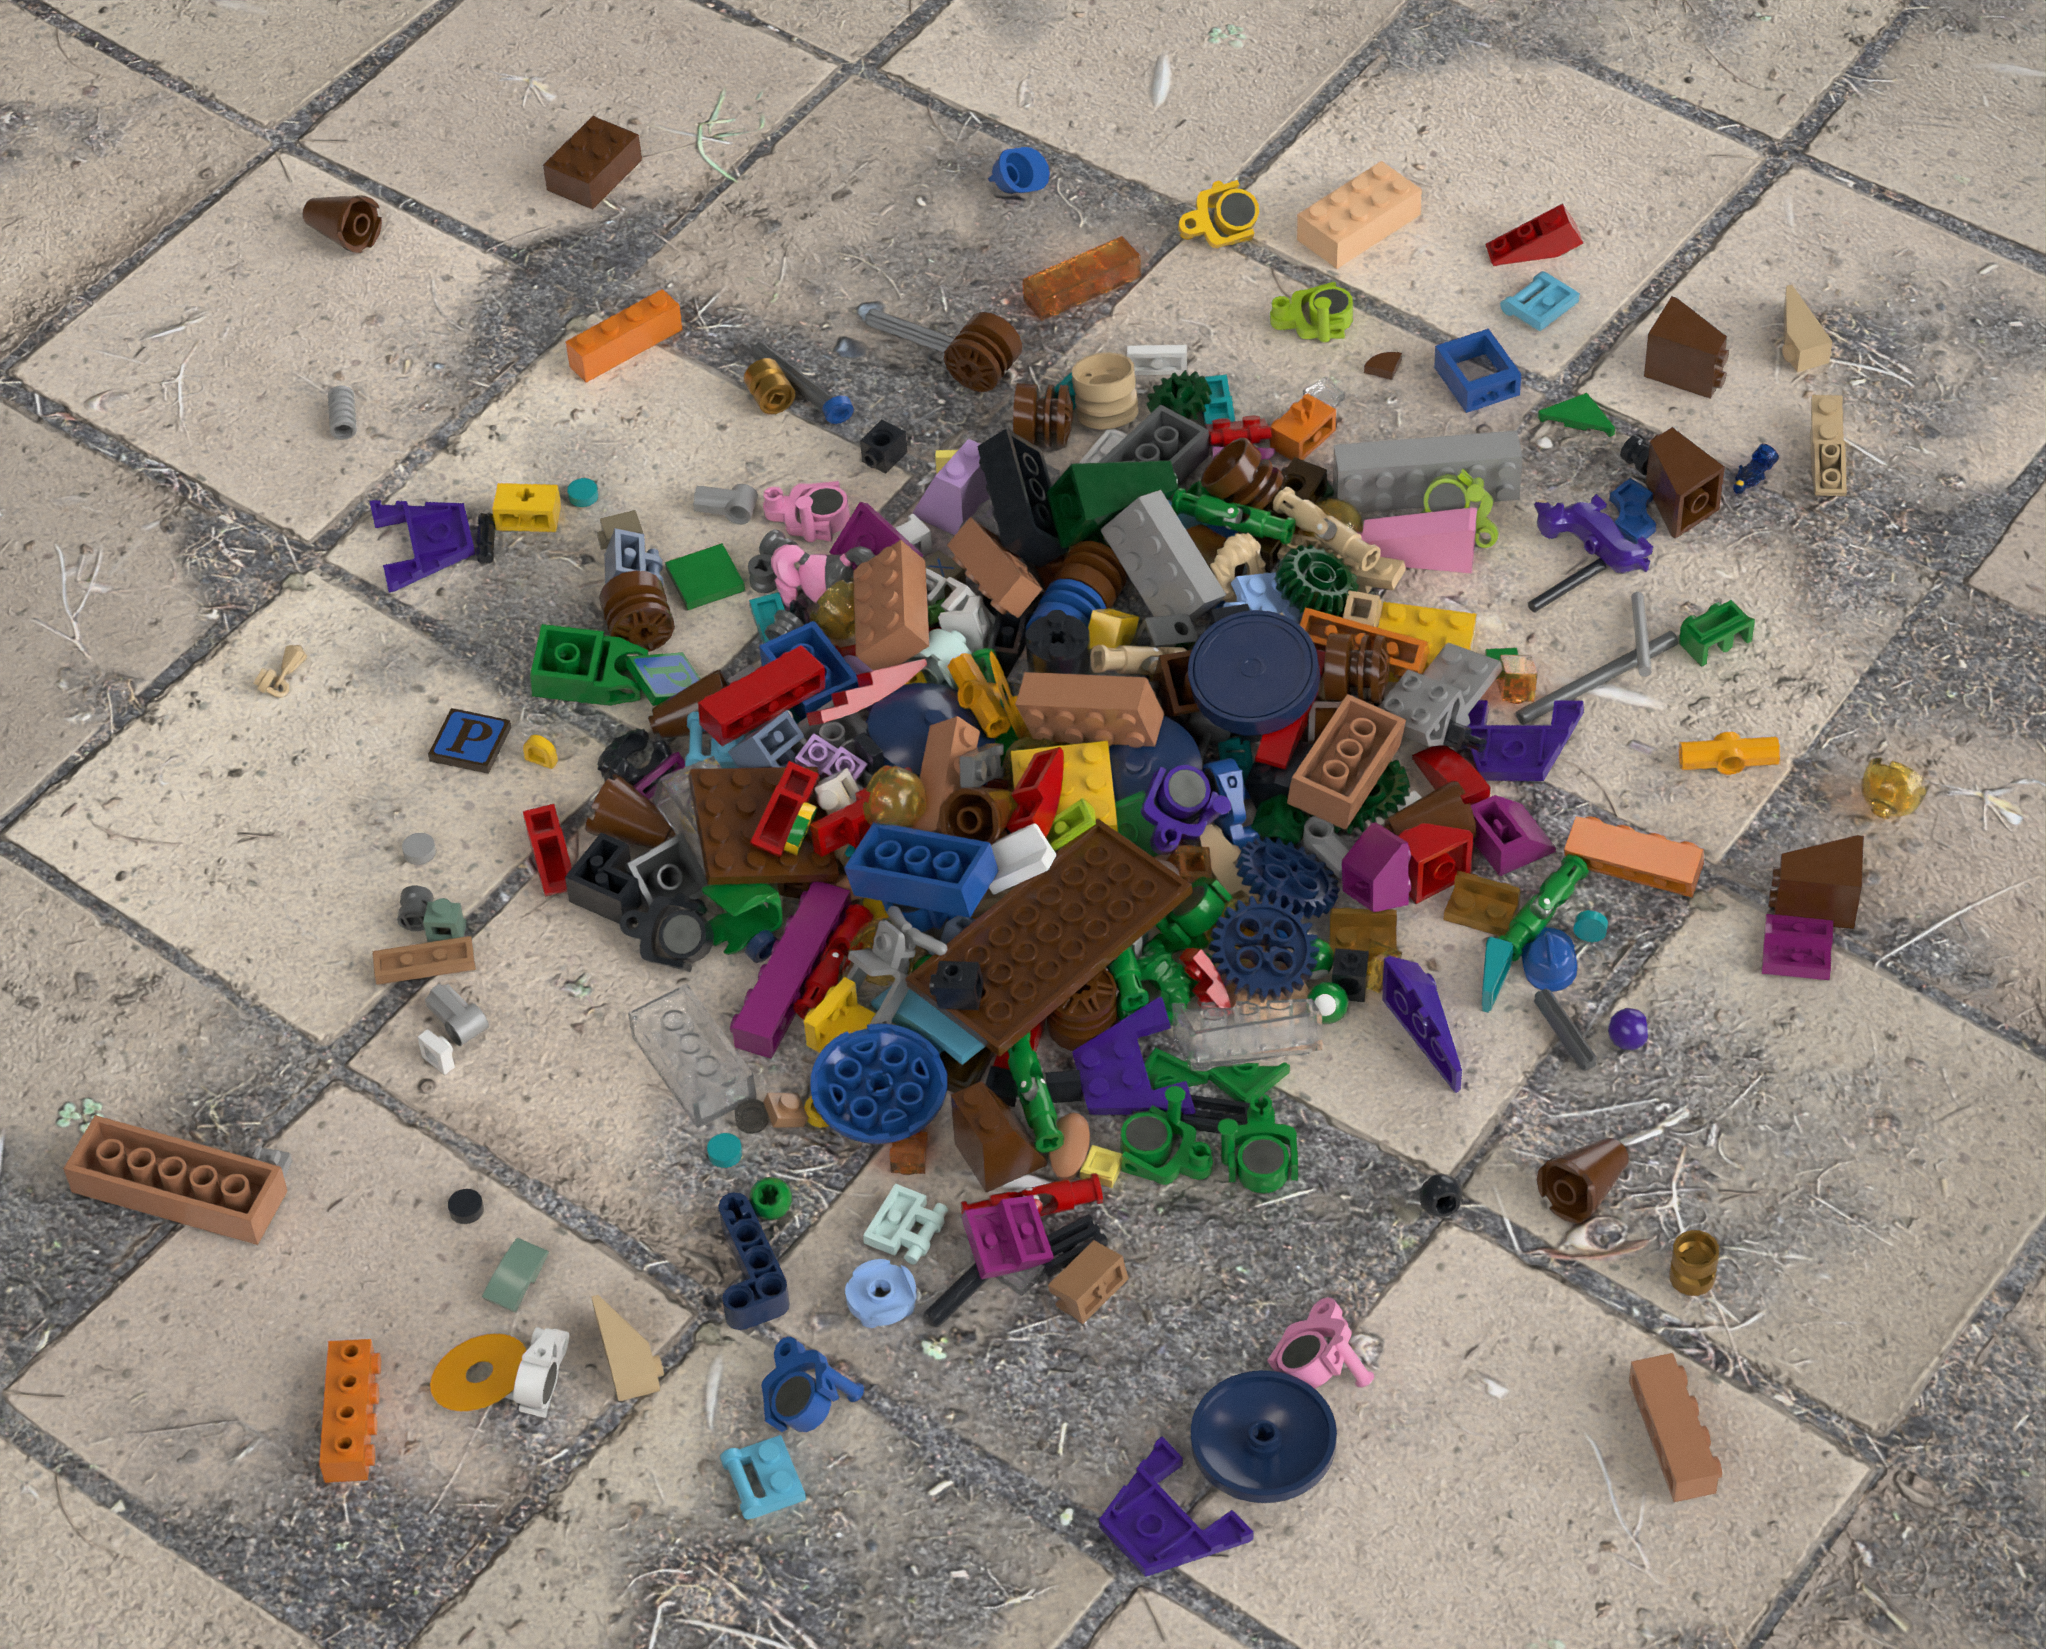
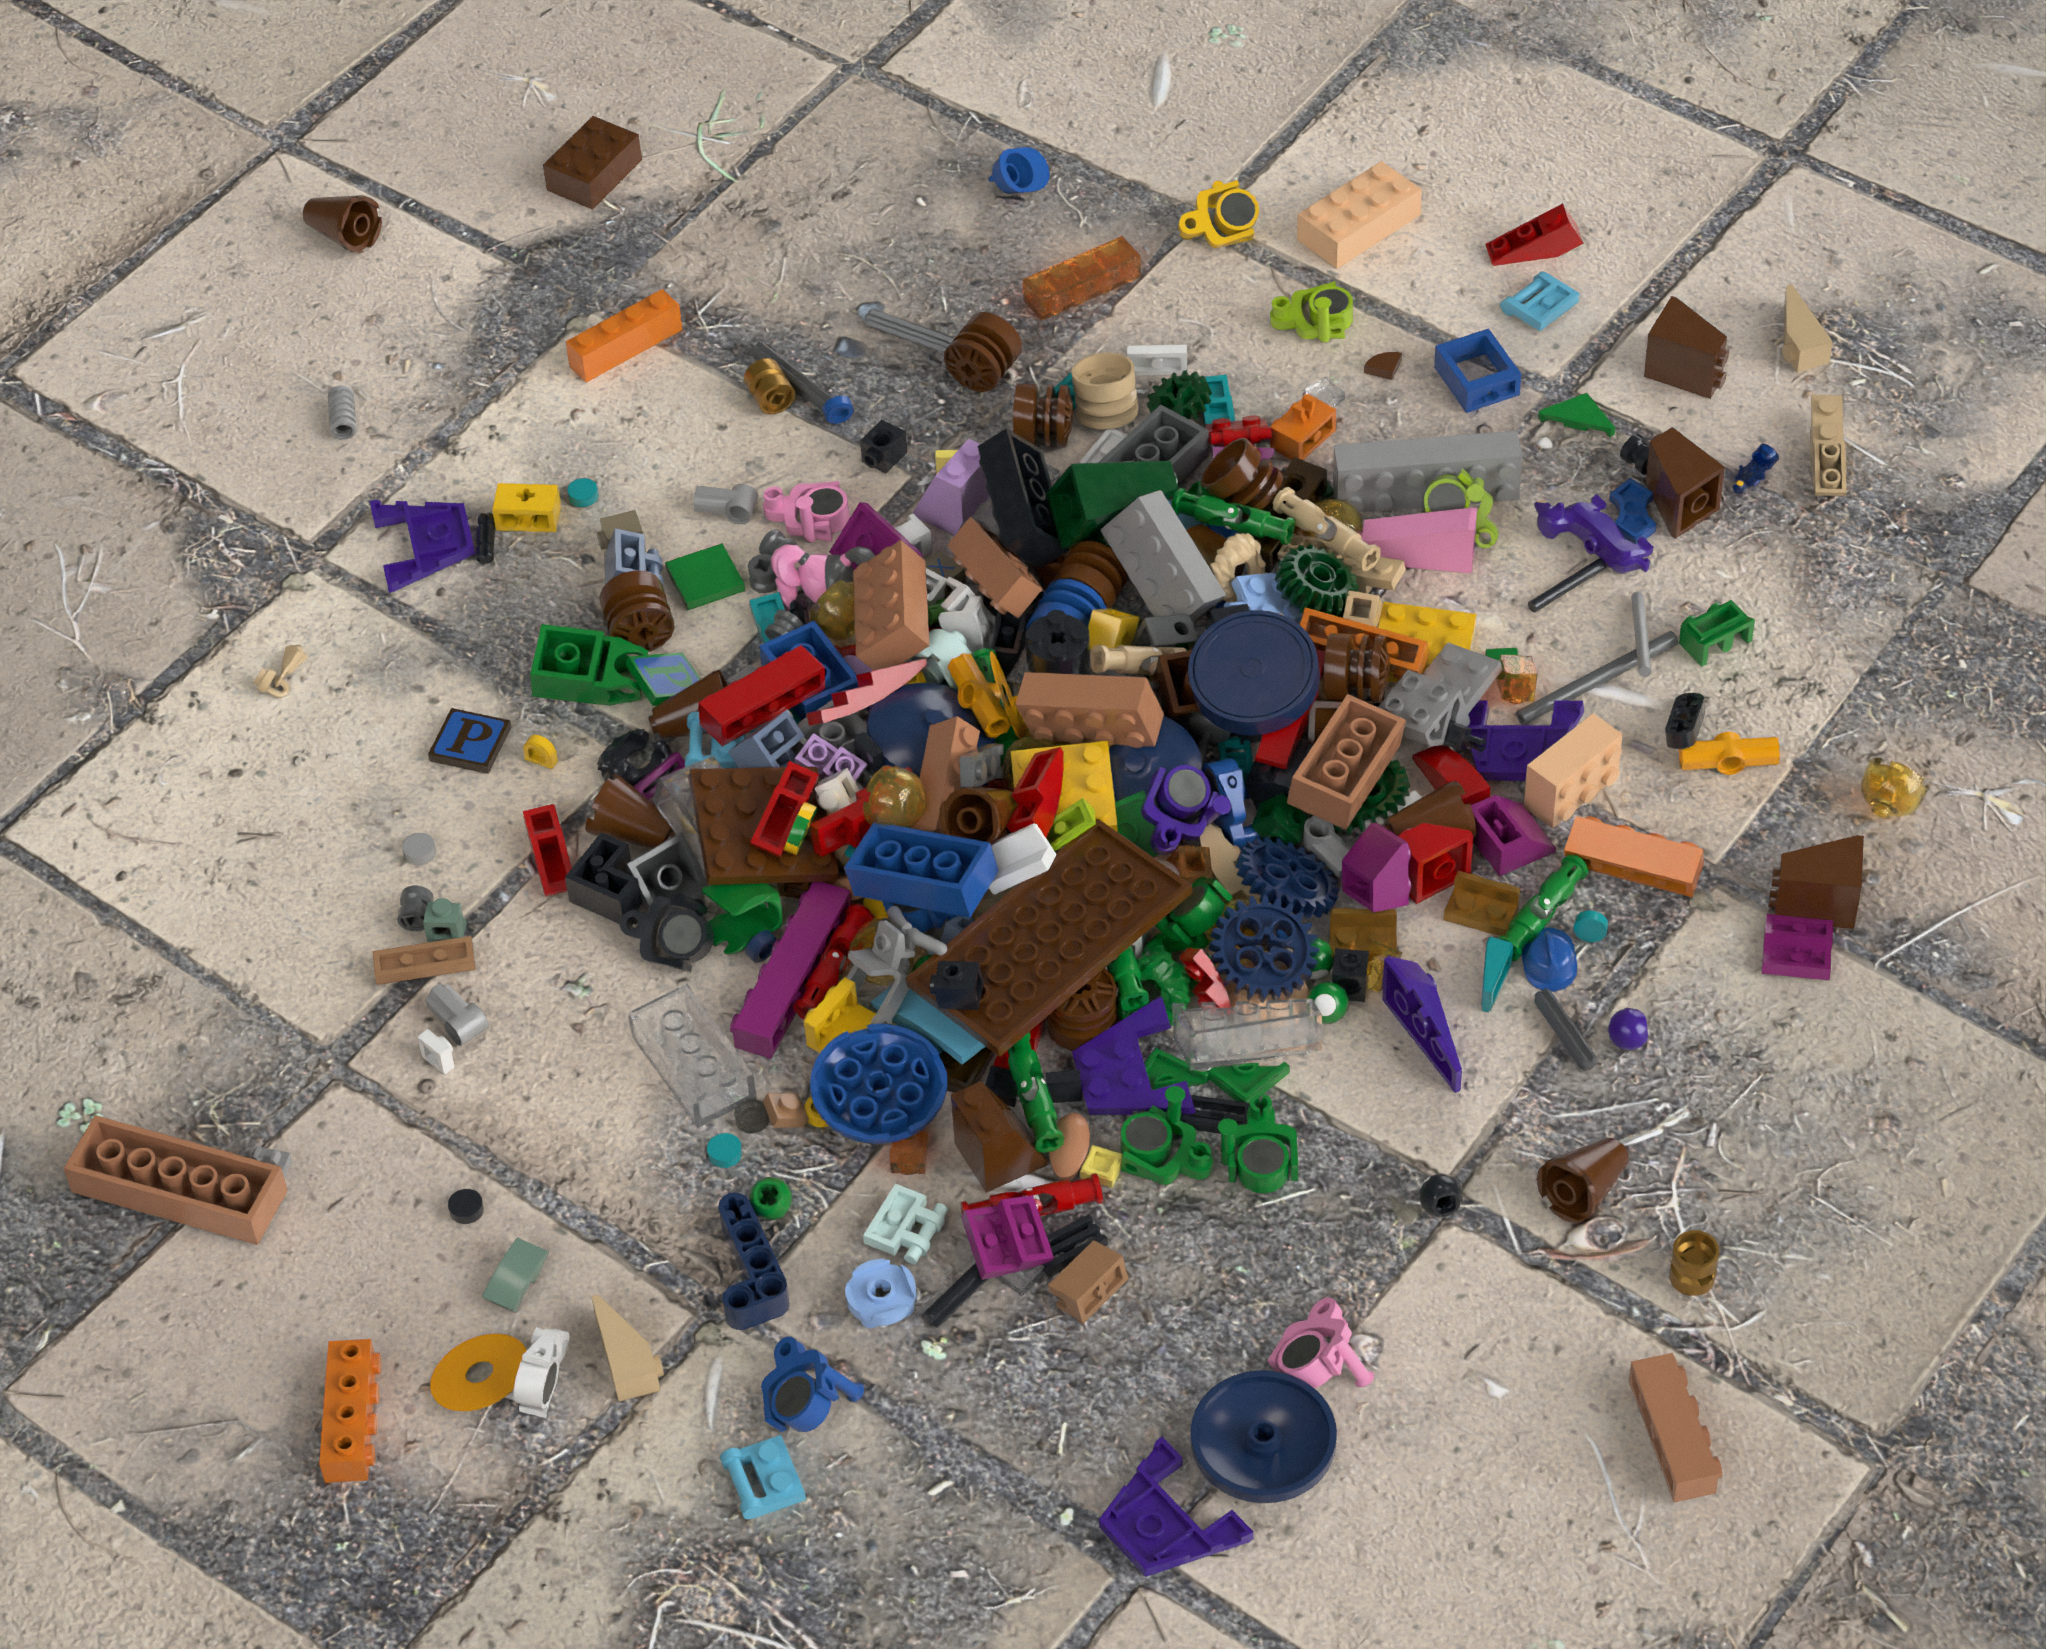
(1573, 771): none -> light nougat brick
(1685, 720): none -> black beam

